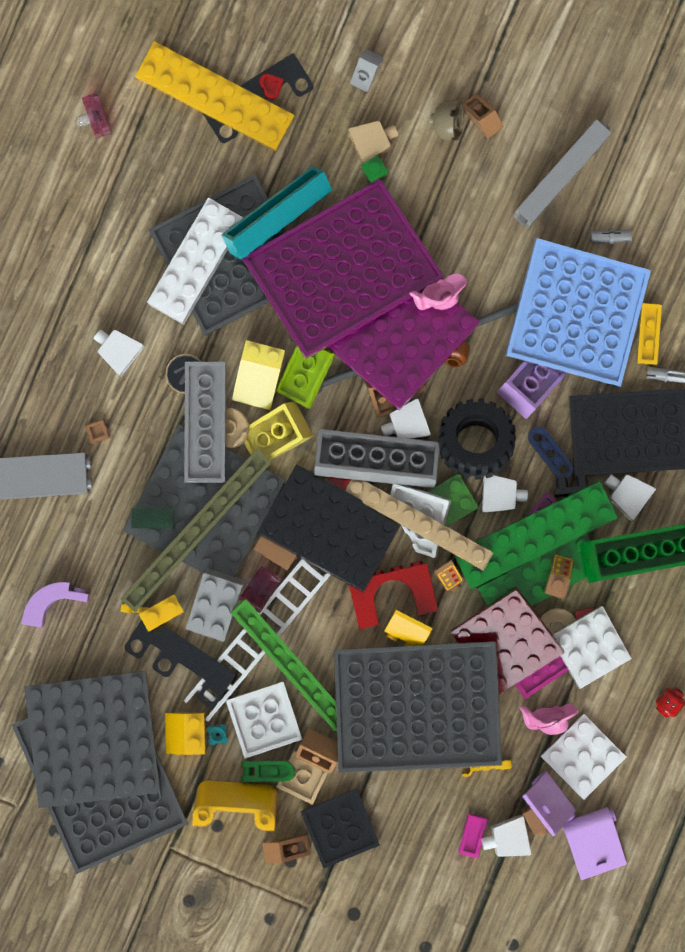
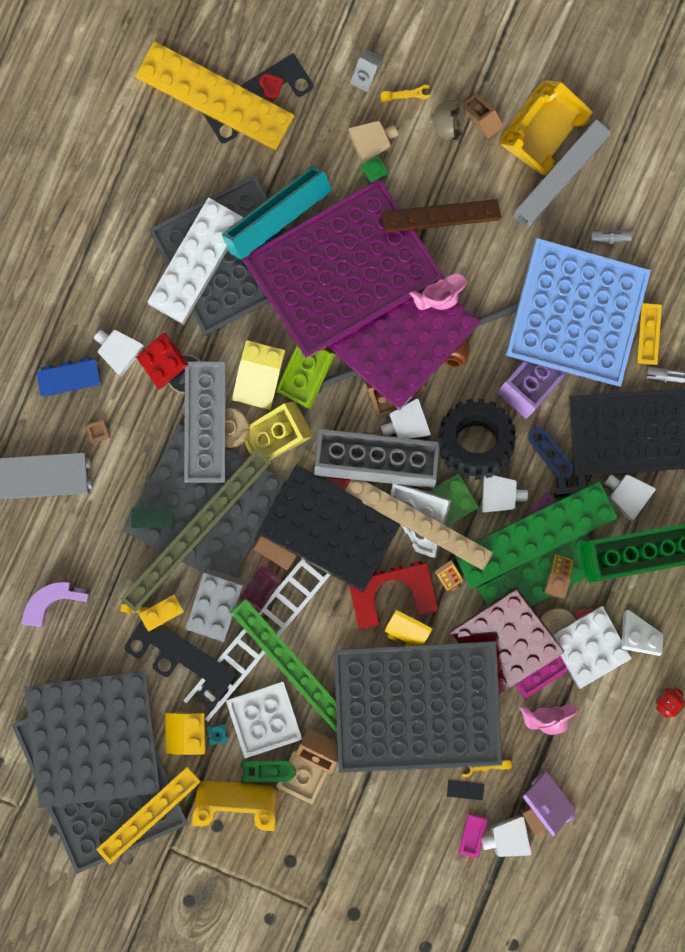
(68, 377): none -> blue brick
(94, 116): clear pink piece -> none
(148, 815): none -> yellow plate
(162, 360): none -> red plate
(286, 849): medium nougat slope -> none
(340, 828): black plate -> none
(417, 93): none -> yellow piece
(441, 215): none -> reddish brown plate
(465, 790): none -> black sticker
(544, 125): none -> yellow windscreen
(583, 756): white plate -> none
(594, 843): lavender door -> none
(640, 636): none -> white wing

